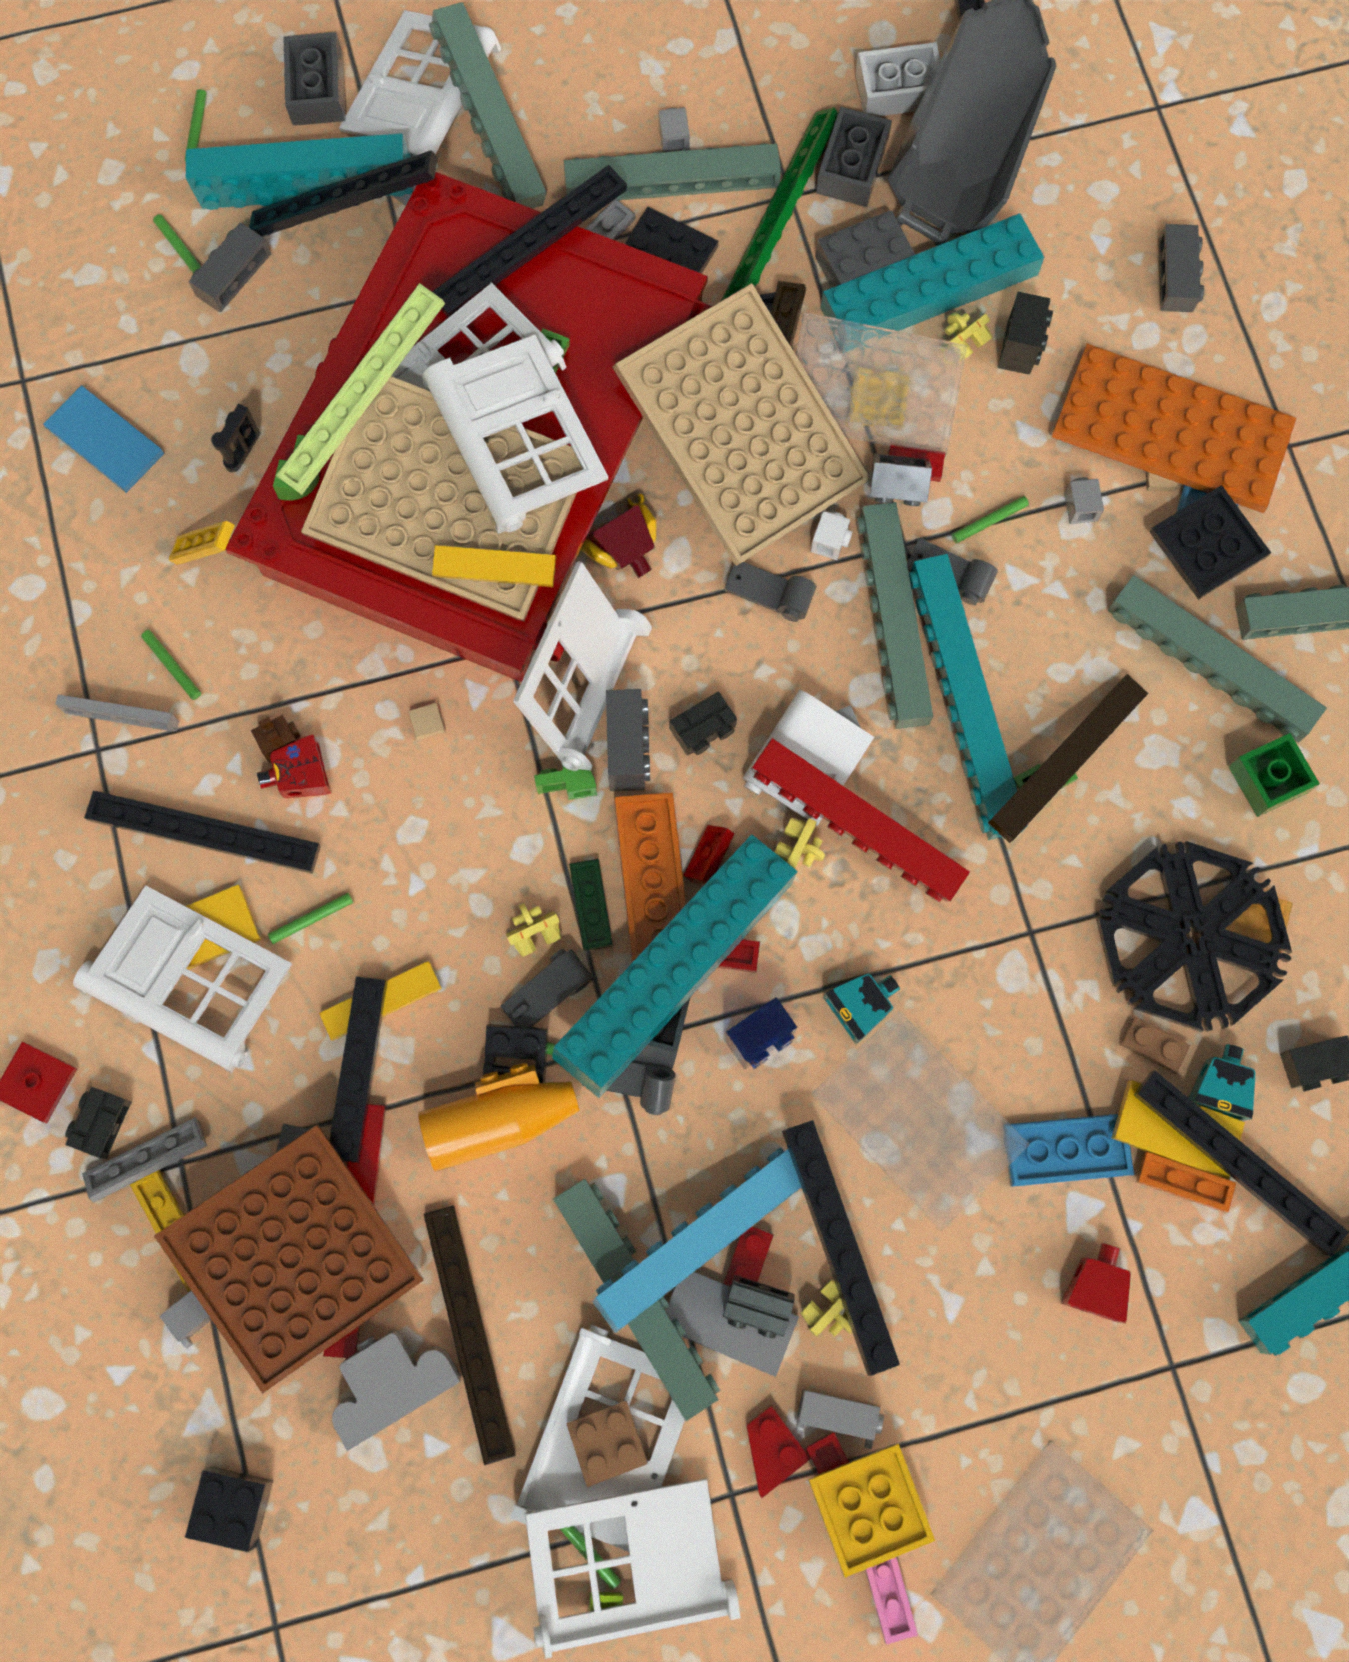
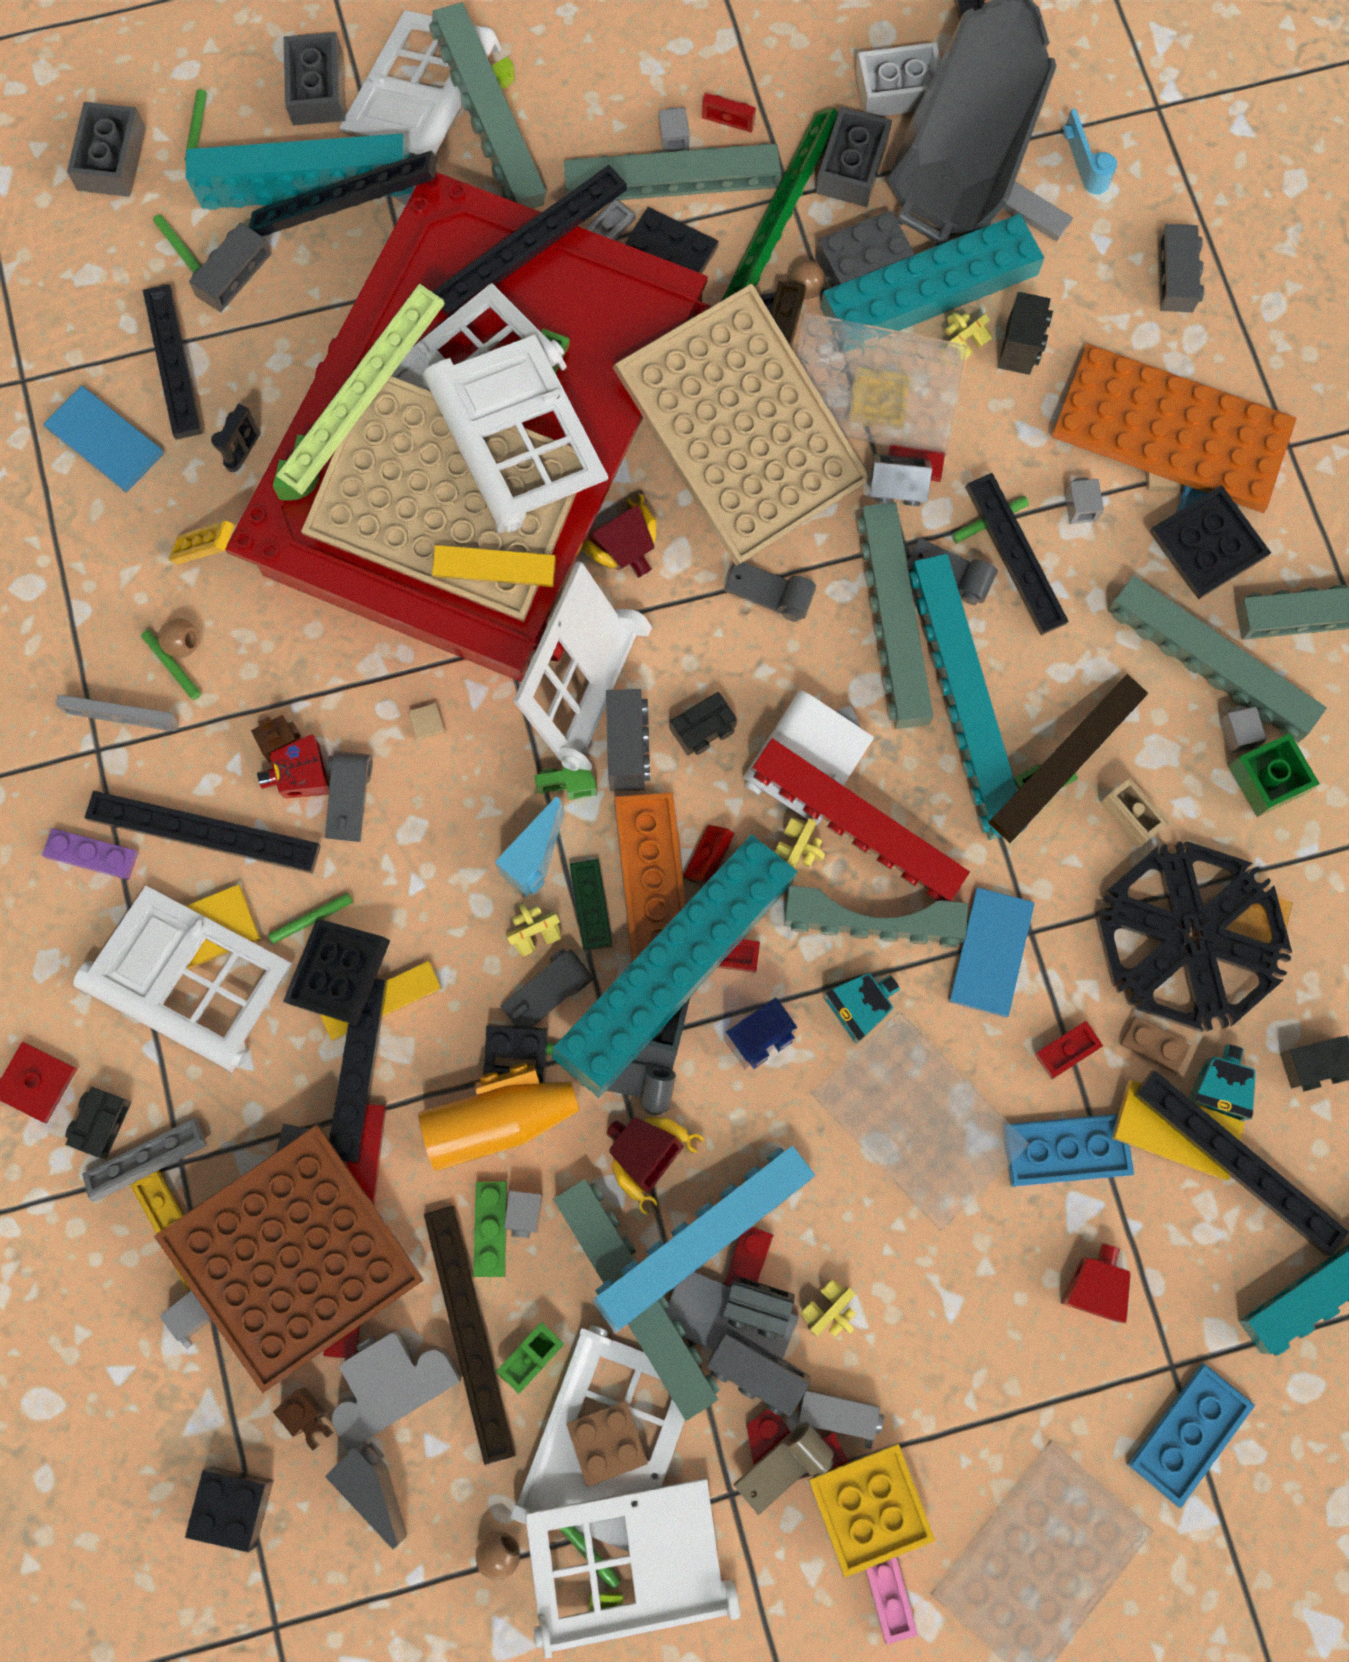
(90, 854): none -> medium lavender plate
(106, 149): none -> dark grey brick
(172, 362): none -> black plate
(178, 638): none -> medium nougat piece
(300, 1415): none -> reddish brown brick
(336, 971): none -> black plate
(347, 794): none -> dark grey door
(367, 1486): none -> dark grey slope
(489, 1229): none -> bright green plate
(497, 1556): none -> medium nougat piece
(504, 72): none -> lime plate
(523, 1213): none -> light grey brick
(529, 856): none -> medium azure slope
(530, 1358): none -> bright green brick
(645, 1152): none -> dark red torso
(728, 112): none -> red plate
(758, 1372): none -> dark grey brick
(783, 1465): none -> dark tan door
(811, 275): none -> medium nougat piece
(831, 535): white brick -> none
(841, 1248): black plate -> none
(939, 922): none -> sand green arch
(991, 952): none -> dark azure tile
(1016, 554): none -> black plate
(1037, 212): none -> light grey tile
(1068, 1050): none -> red plate
(1094, 169): none -> medium azure door
(1134, 812): none -> tan brick
(1186, 1182): orange plate -> none
(1190, 1435): none -> dark azure tile
(1242, 729): none -> light grey brick

